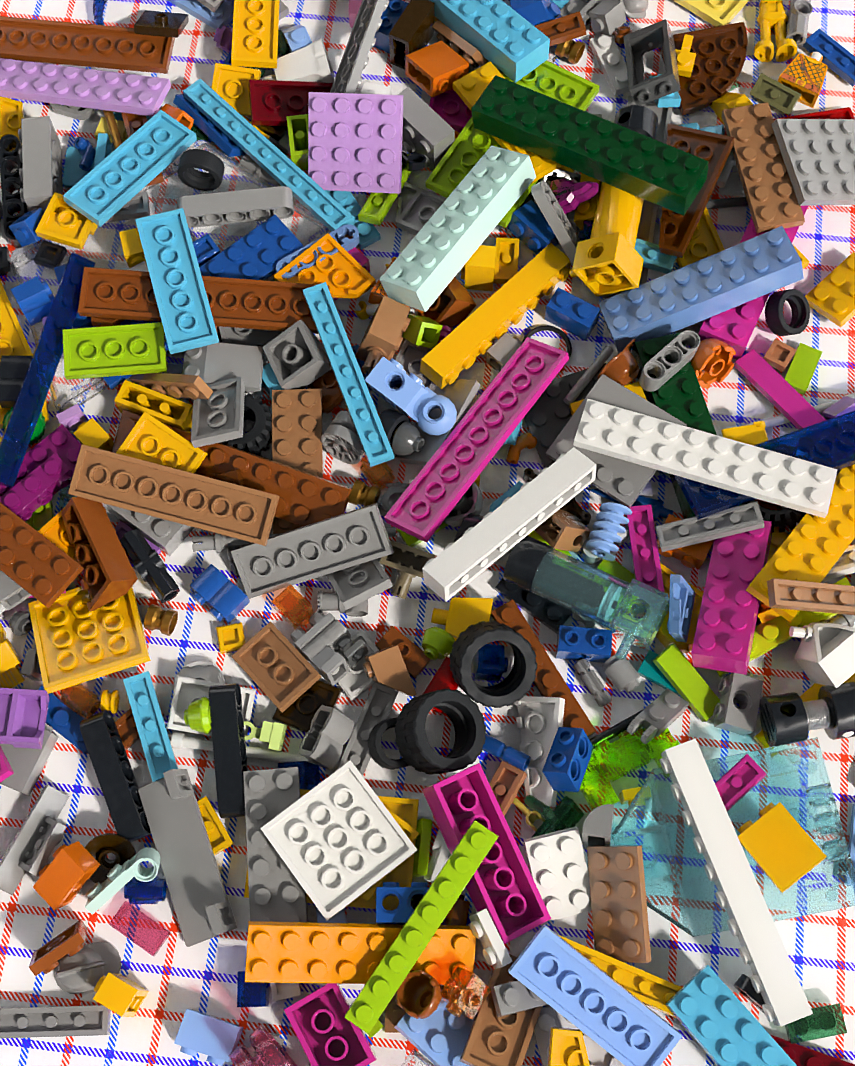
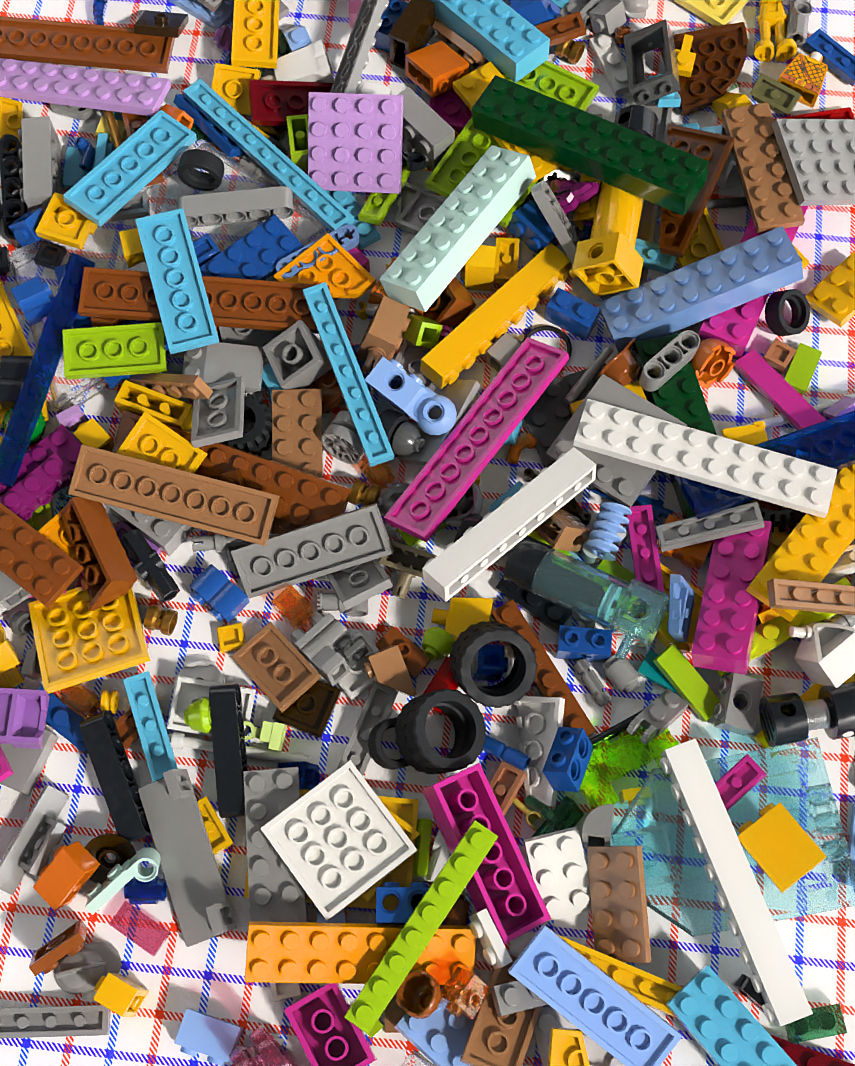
(251, 993): clear blue brick -> none
(326, 737): light grey brick -> none

